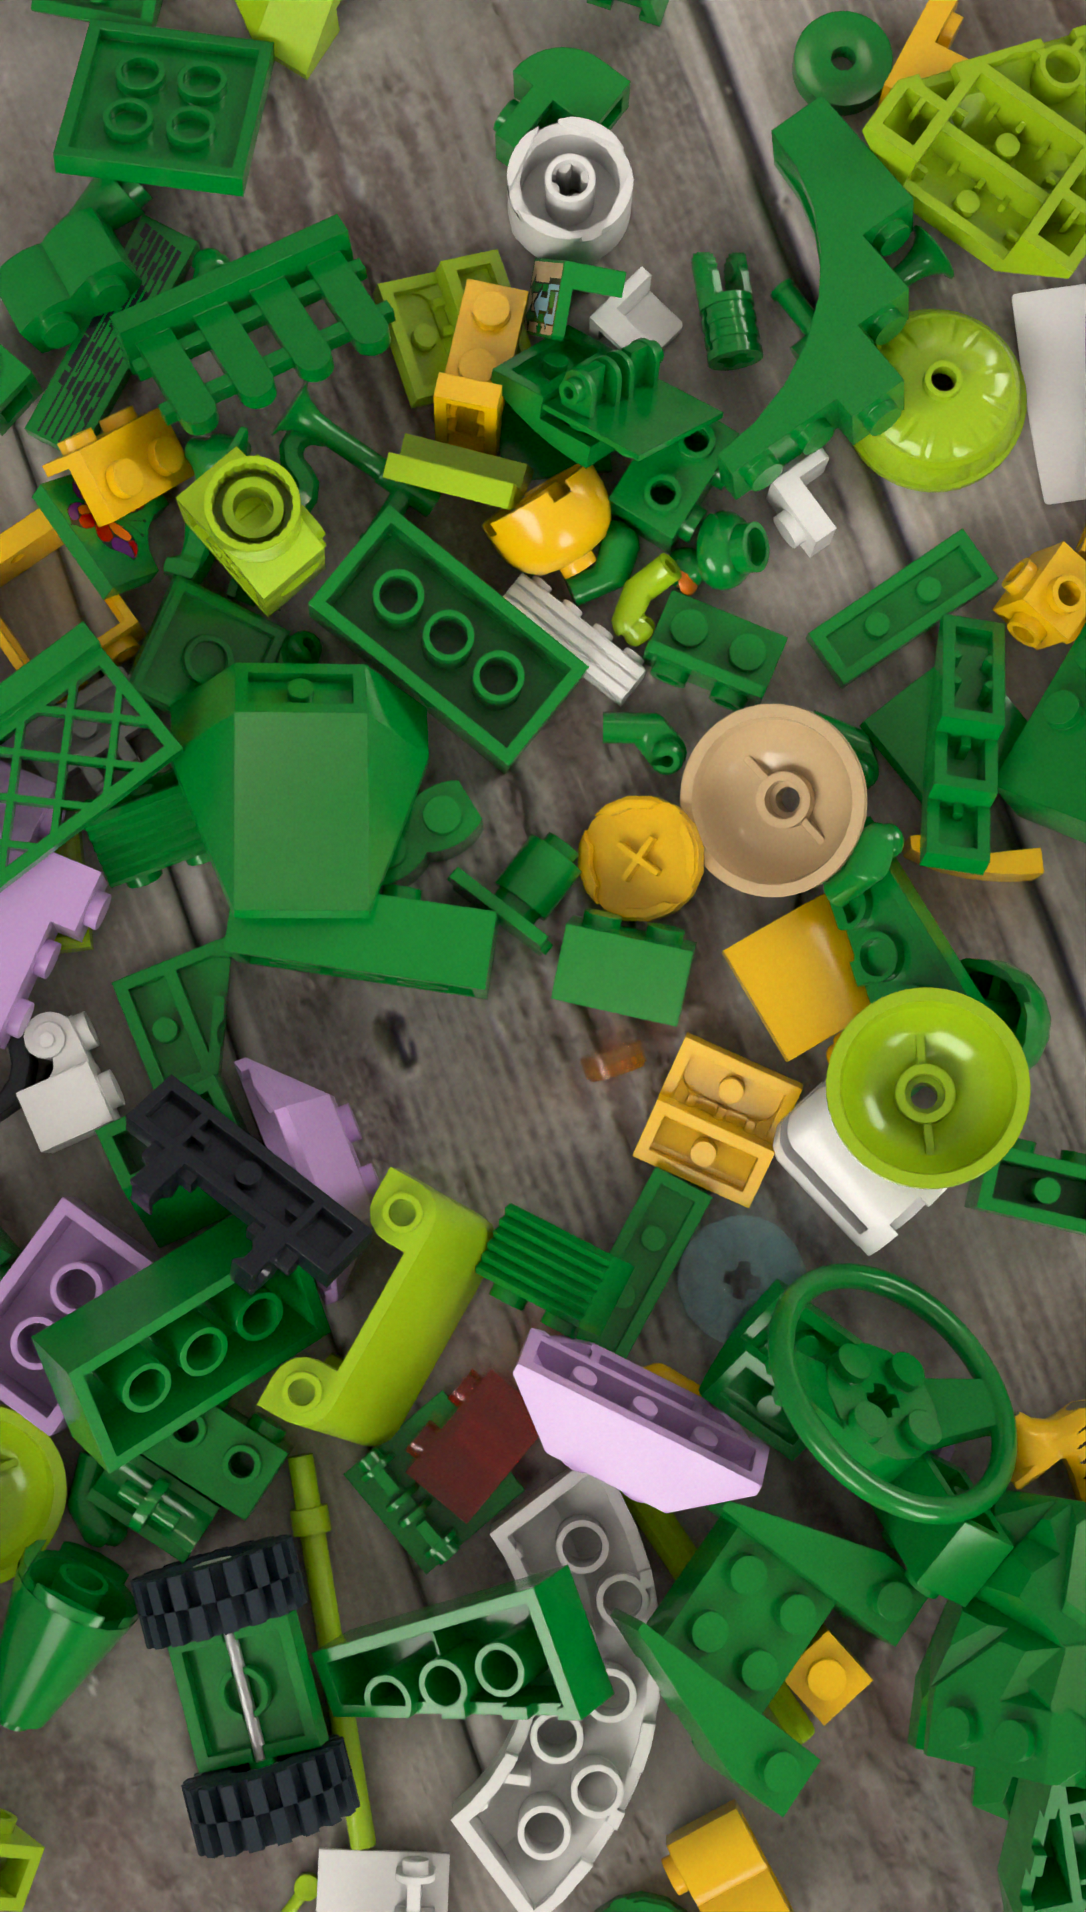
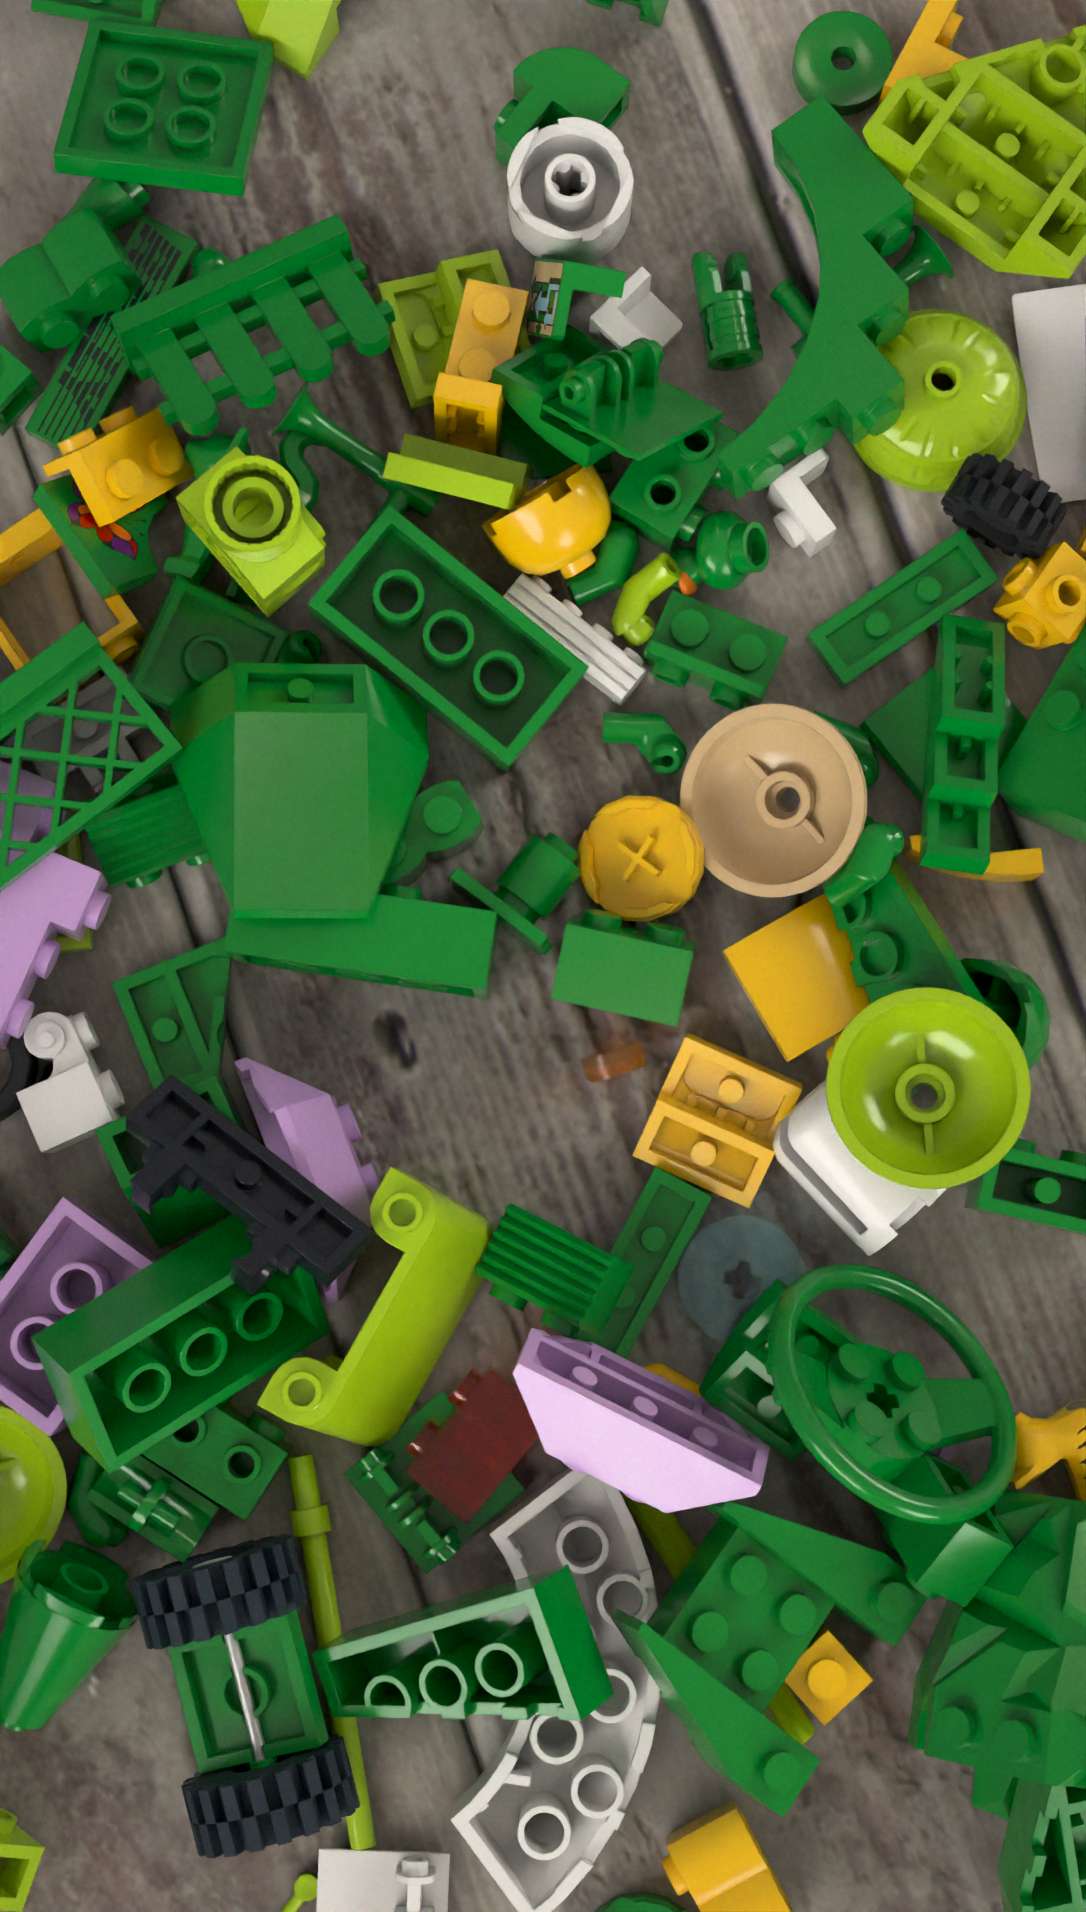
(1003, 506): none -> black tyre

